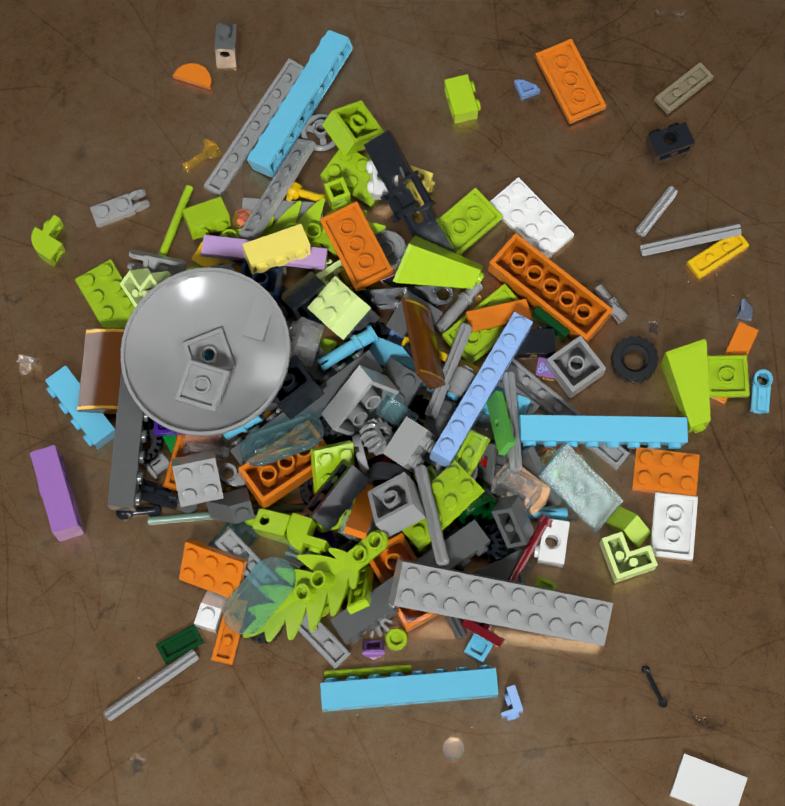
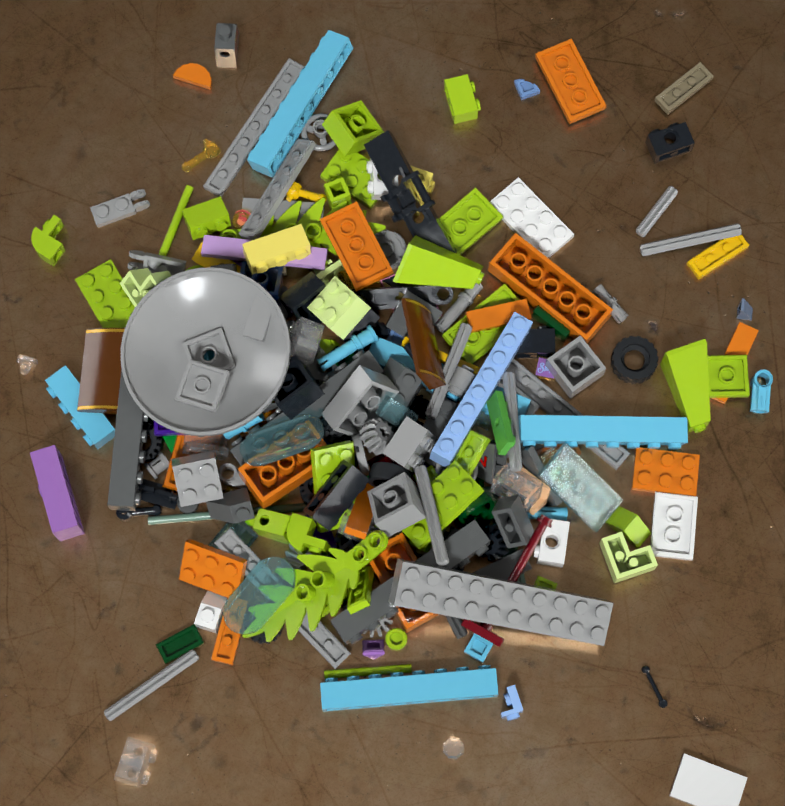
(135, 763): none -> clear brick

